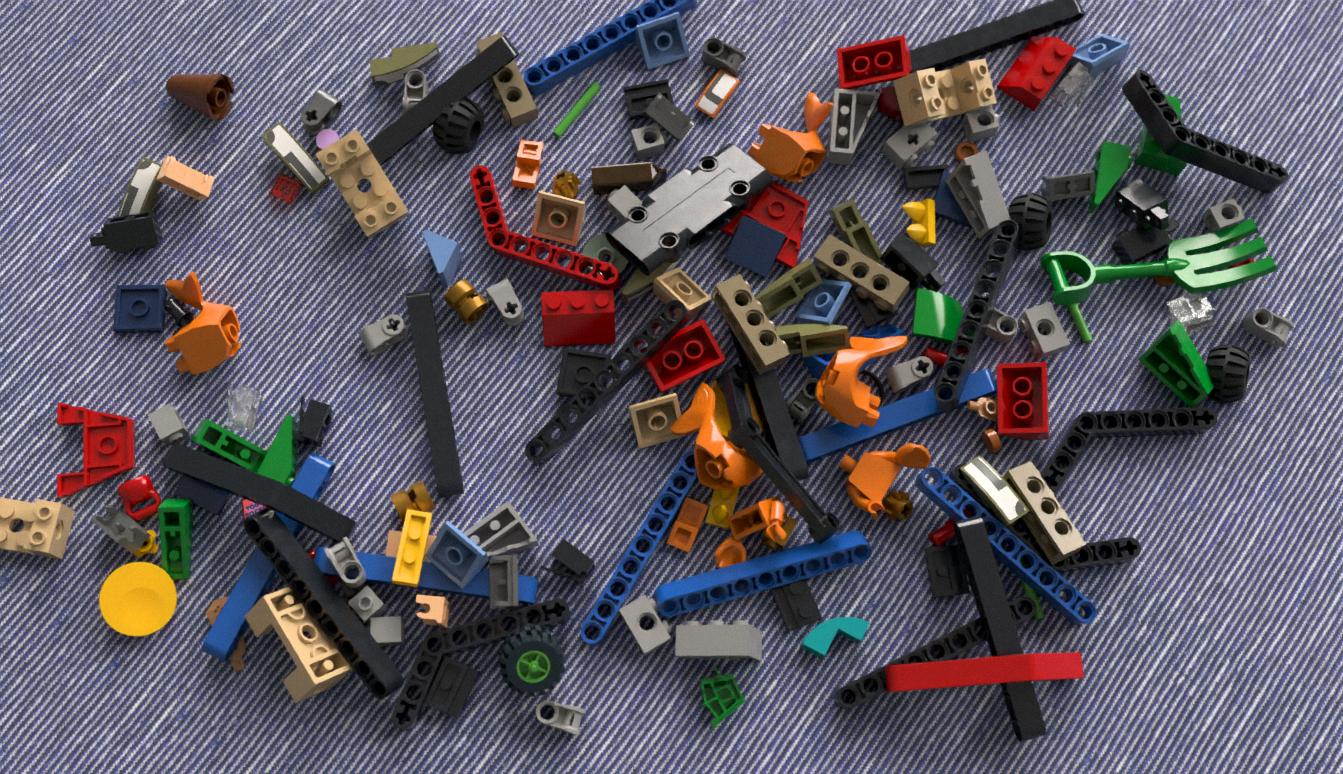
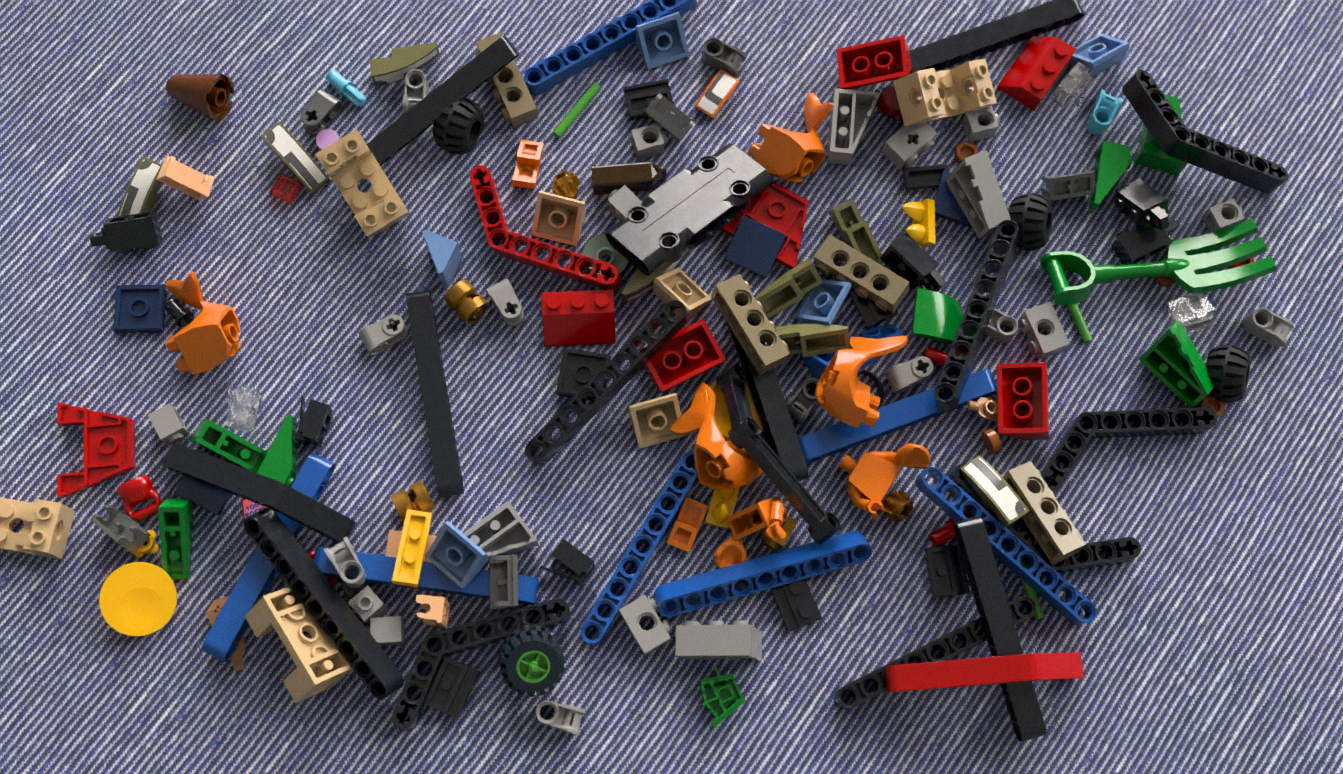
(345, 88): none -> medium azure axle
(821, 636): teal brick -> none
(1103, 110): none -> medium azure piece
(1211, 402): none -> dark orange tile

